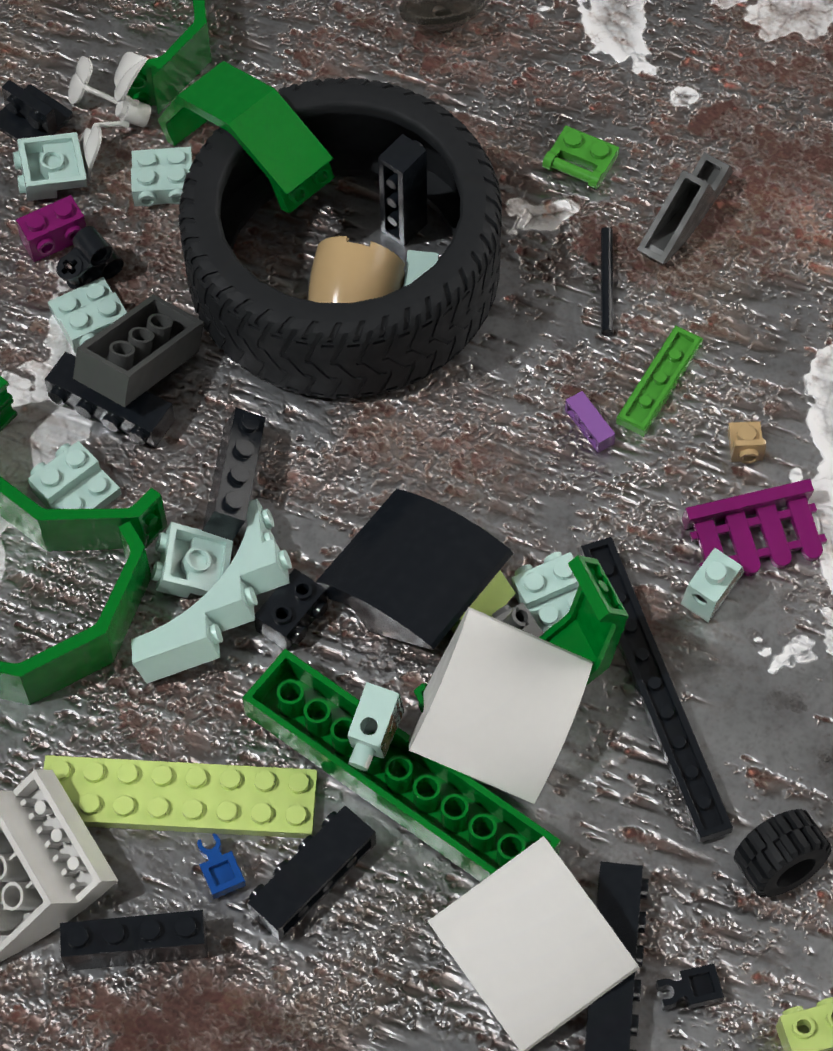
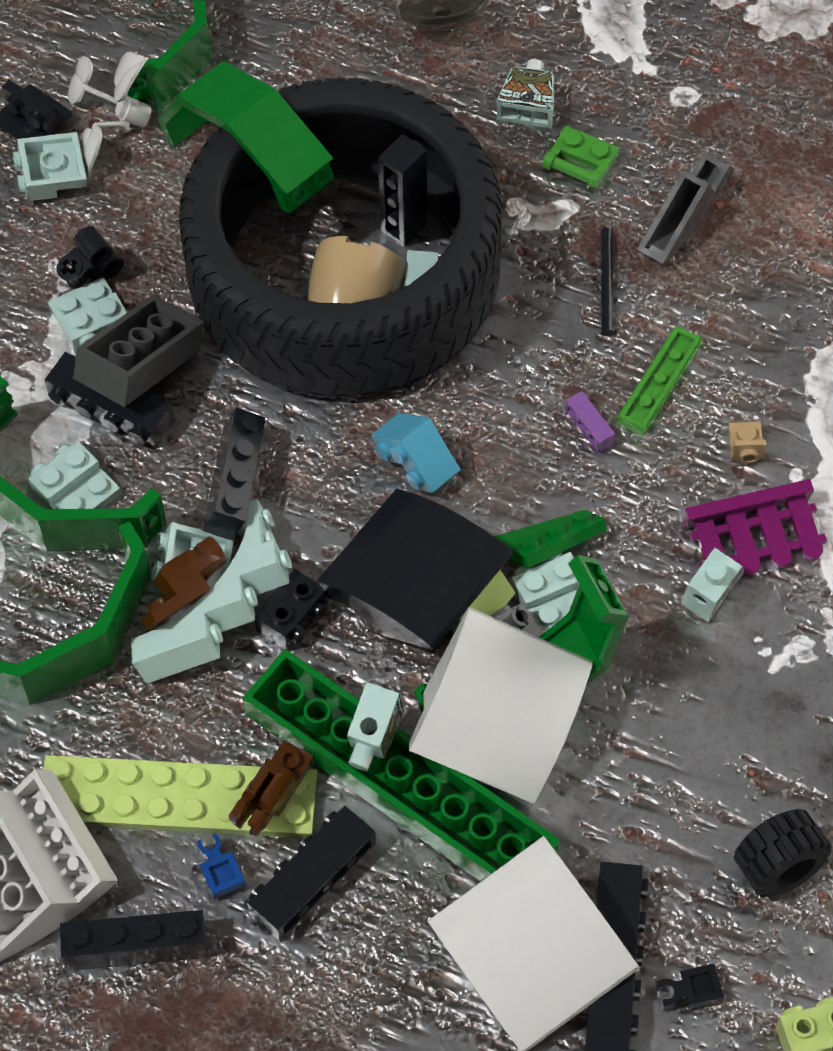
(50, 228): magenta brick -> none
(159, 175): light aqua plate -> none
(184, 580): none -> reddish brown plate
(271, 788): none -> reddish brown plate
(419, 449): none -> medium azure brick
(527, 96): none -> torso
(546, 539): none -> green wing
(663, 704): black plate -> none

